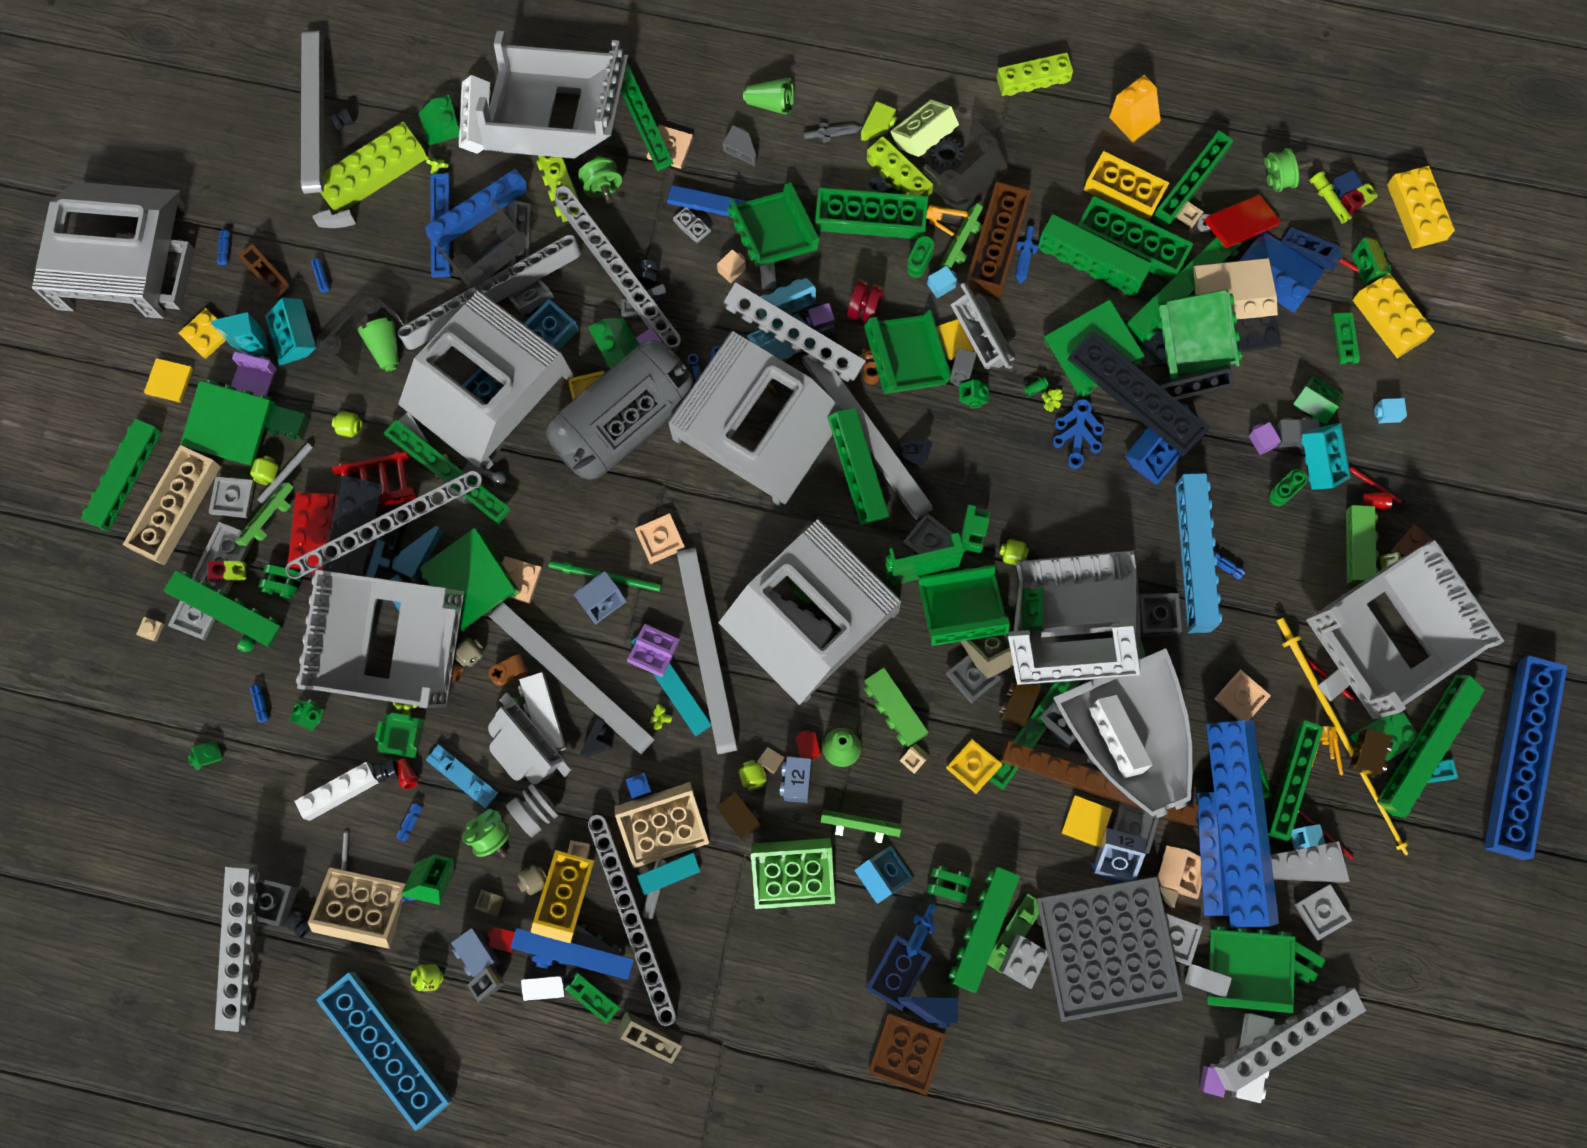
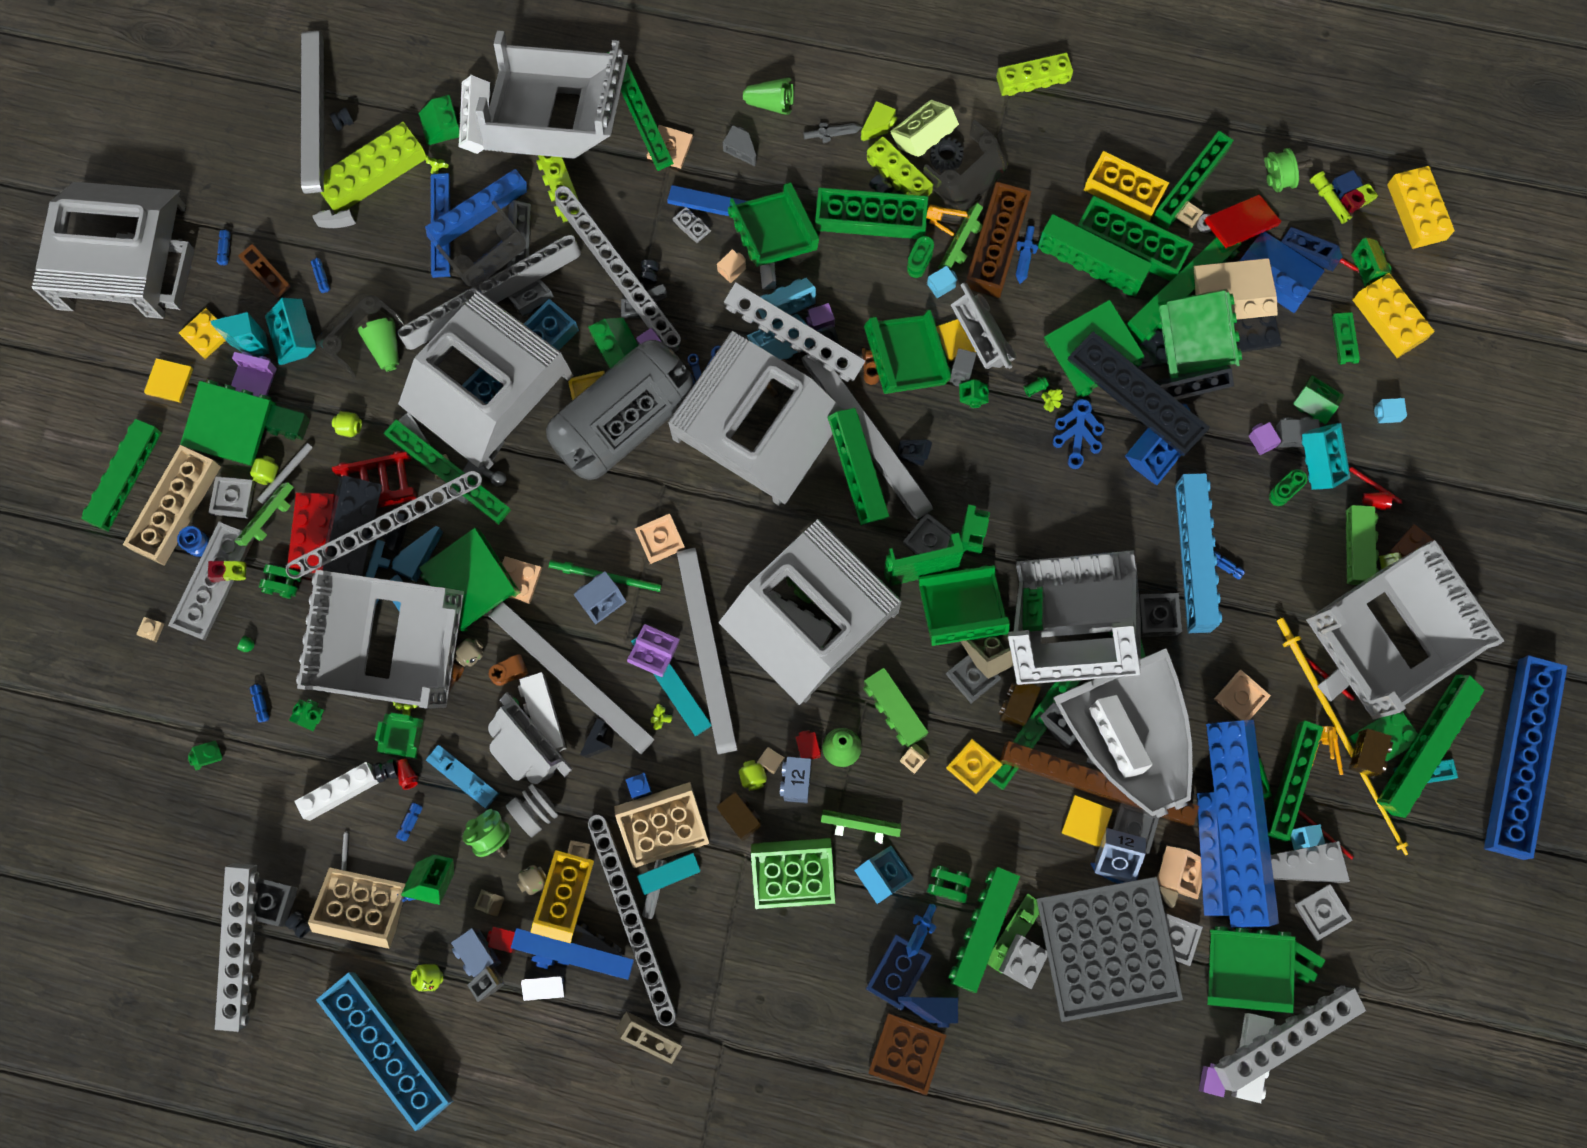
(193, 540): none -> blue wheel
(223, 609): green brick -> none
(592, 998): green plate -> none
(600, 178): bright green wheel -> none
(865, 301): dark red wheel -> none
(1014, 551): lime head -> none
(1136, 109): light orange slope -> none
(1208, 980): light grey slope -> none

